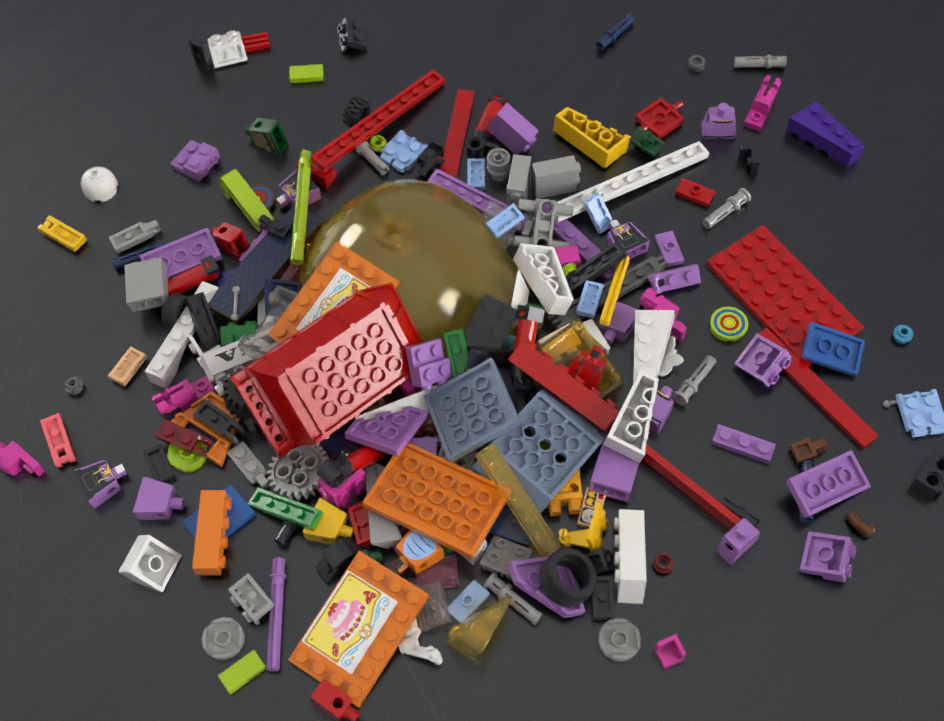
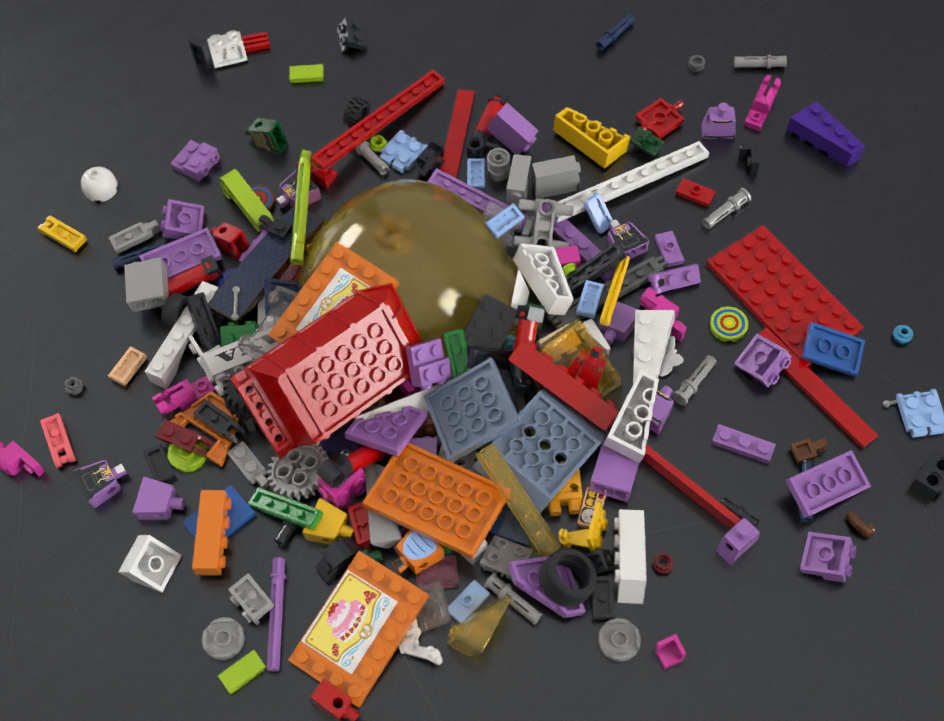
(181, 219): none -> medium lavender plate

